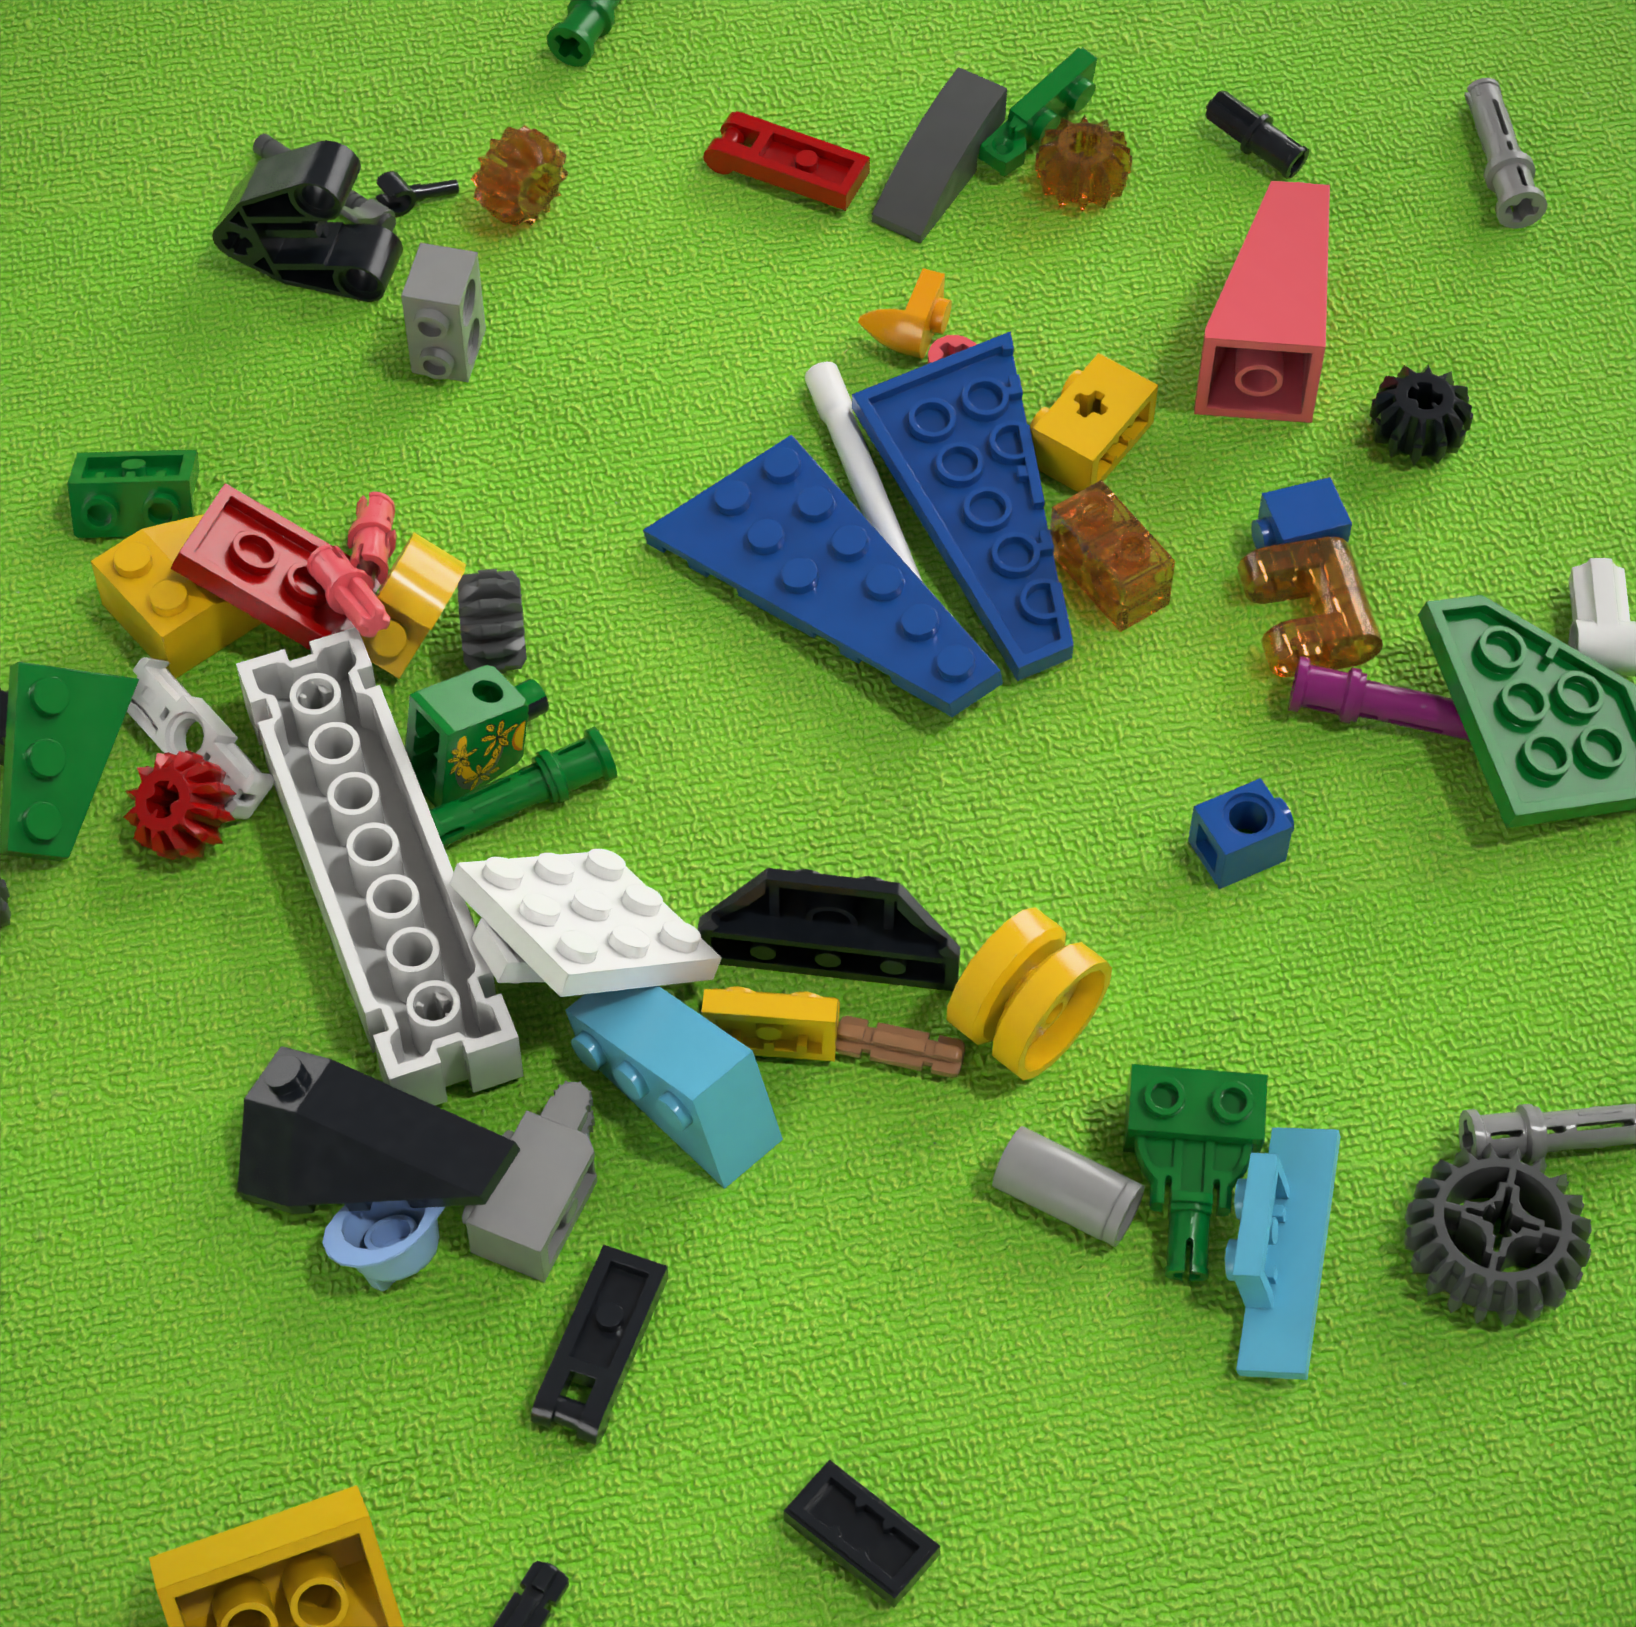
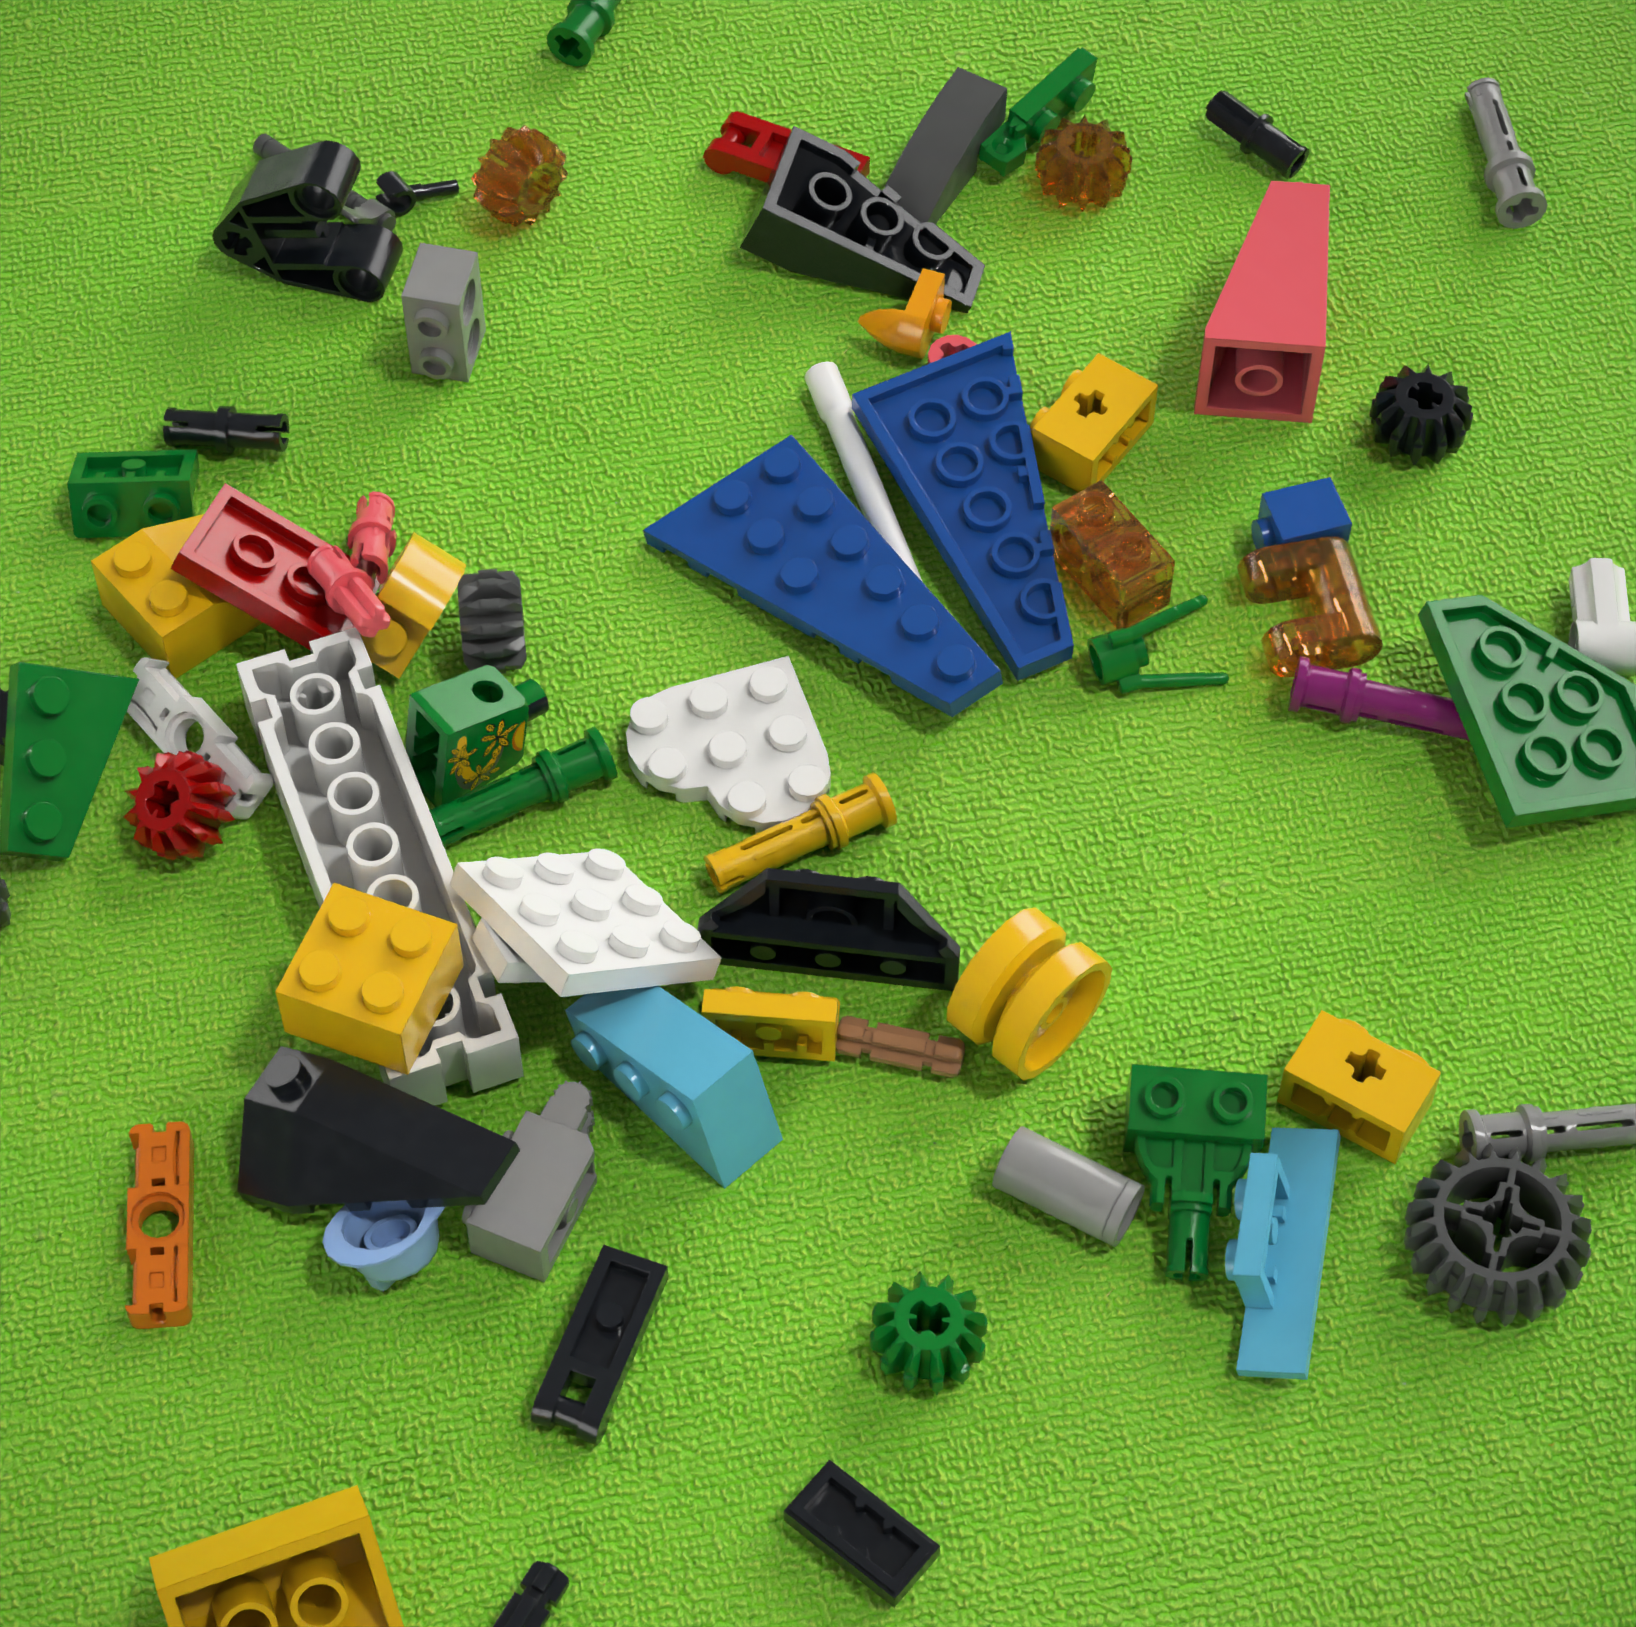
(163, 1264): none -> orange piece
(226, 429): none -> black pin
(370, 978): none -> yellow brick
(733, 741): none -> white plate
(826, 824): none -> yellow pin
(842, 228): none -> black wedge
(926, 1354): none -> green gear
(1123, 652): none -> green plant
(1234, 854): brick -> none
(1327, 1088): none -> yellow brick

